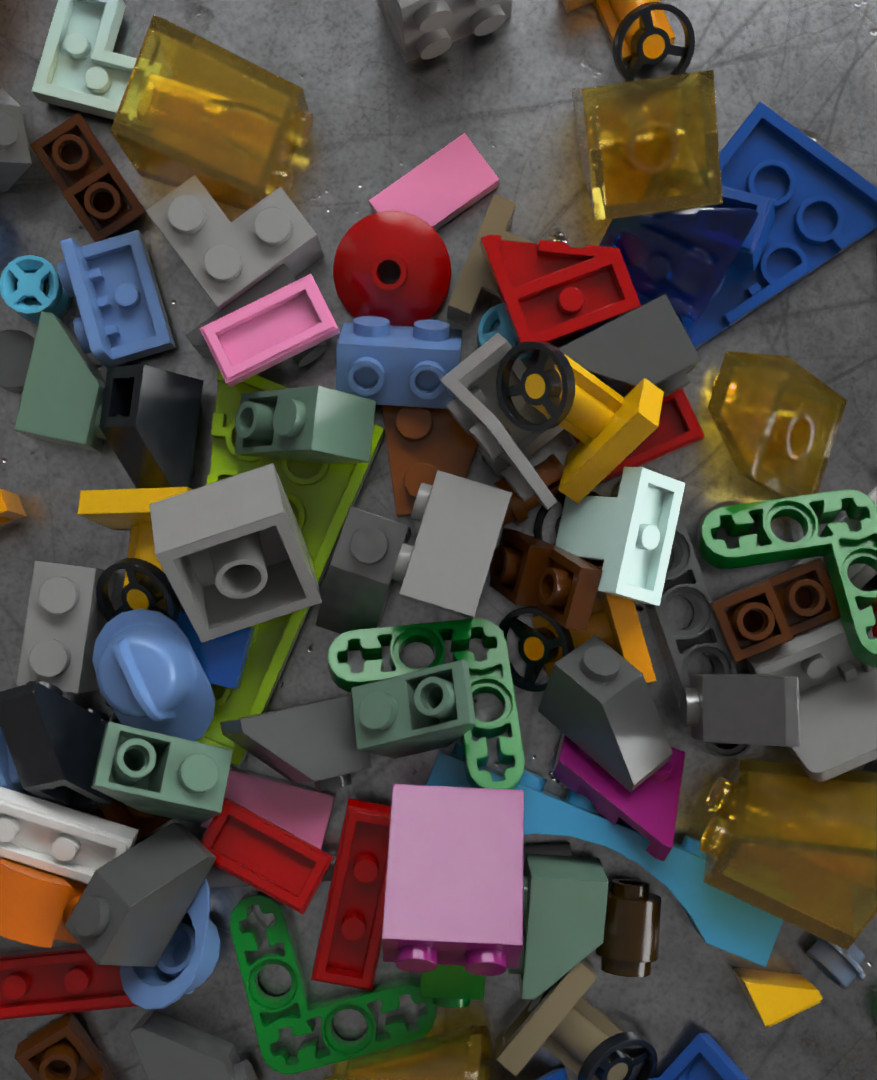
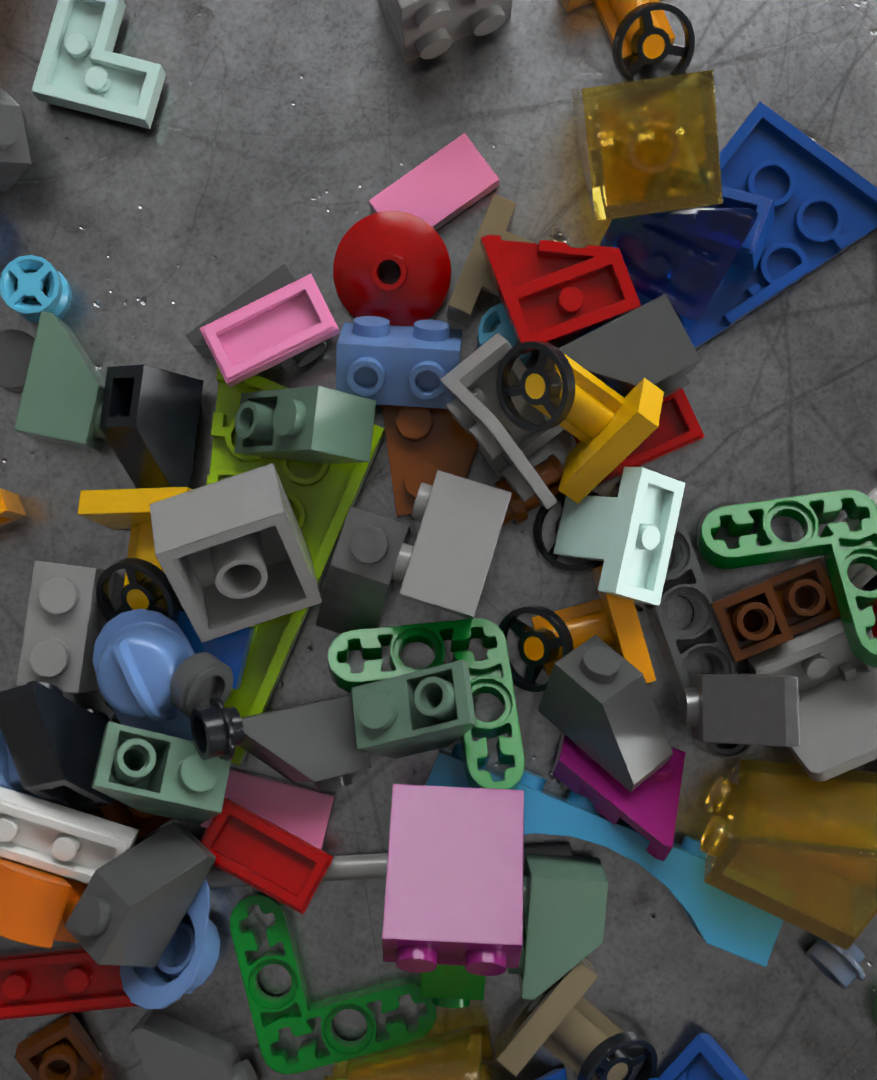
(88, 178): reddish brown slope -> none
(115, 298): medium blue bracket -> none
(198, 681): none -> dark grey tile
(209, 117): clear yellow slope -> none
(216, 730): none -> black plate
(235, 254): light grey brick -> none
(355, 900): red tile -> none
(545, 578): reddish brown slope -> none
(630, 929): dark brown brick -> none
(776, 421): clear yellow slope -> none
(776, 994): yellow slope -> none

